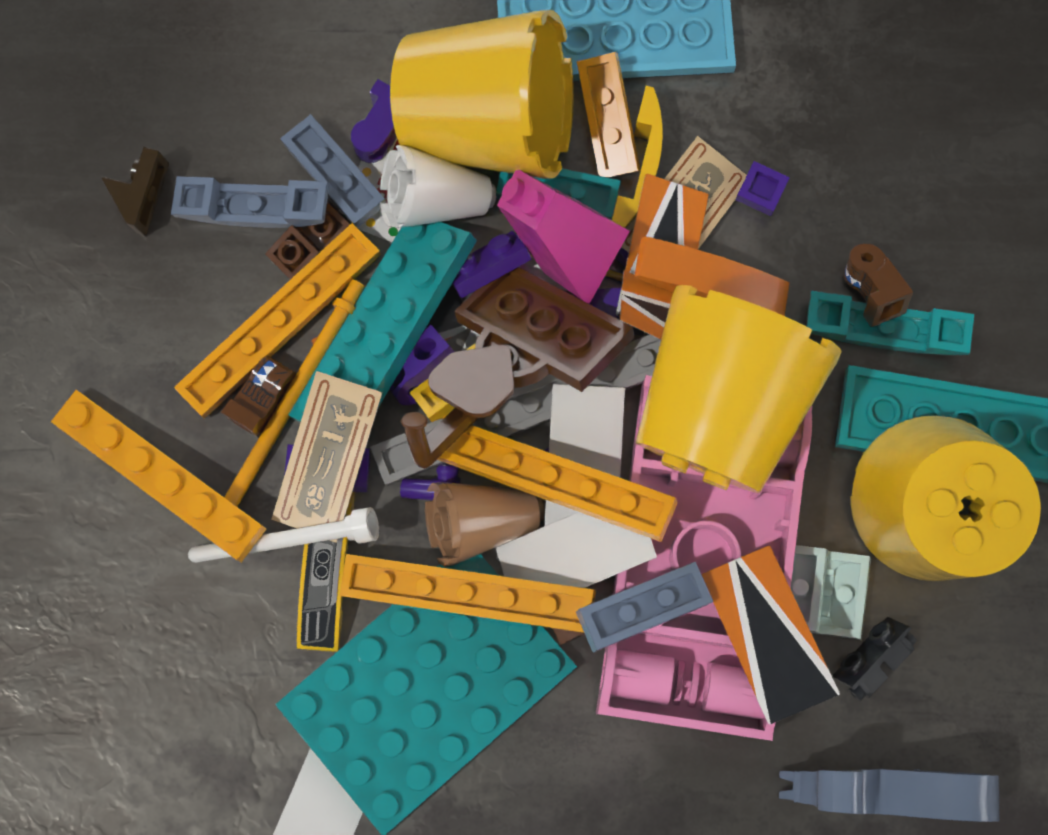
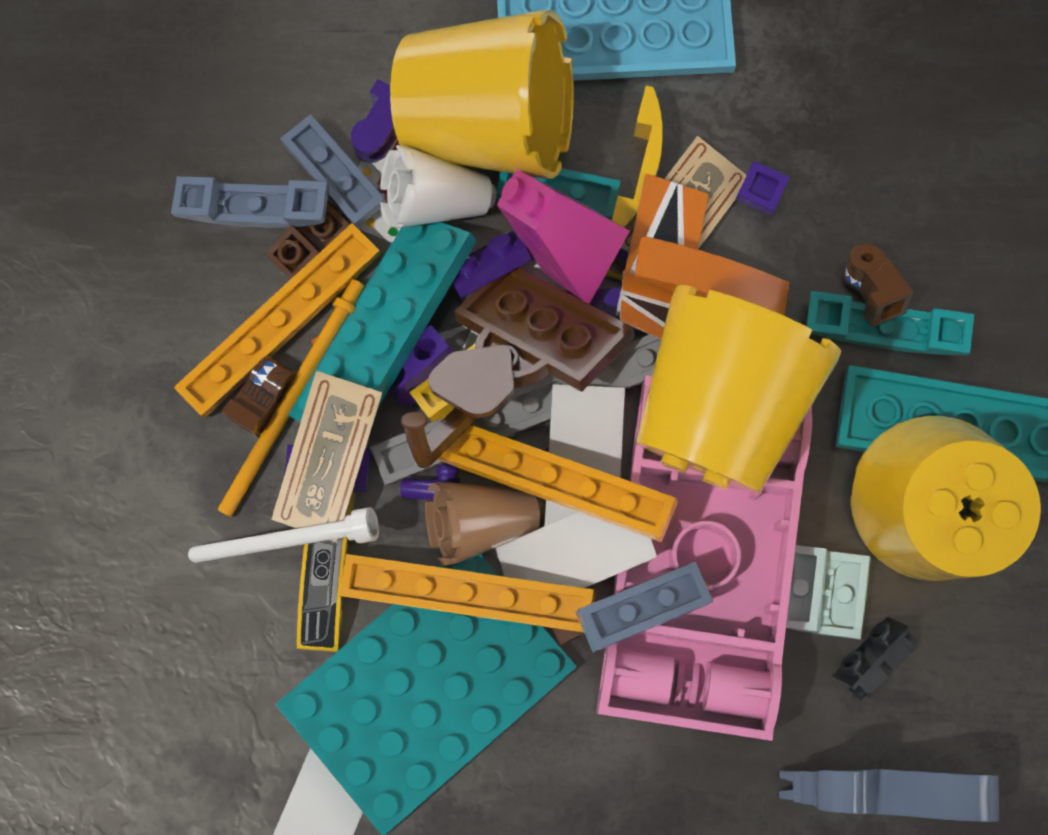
(139, 198): dark brown slope -> none
(159, 476): light orange plate -> none
(608, 115): light orange plate -> none
(770, 635): sticker -> none

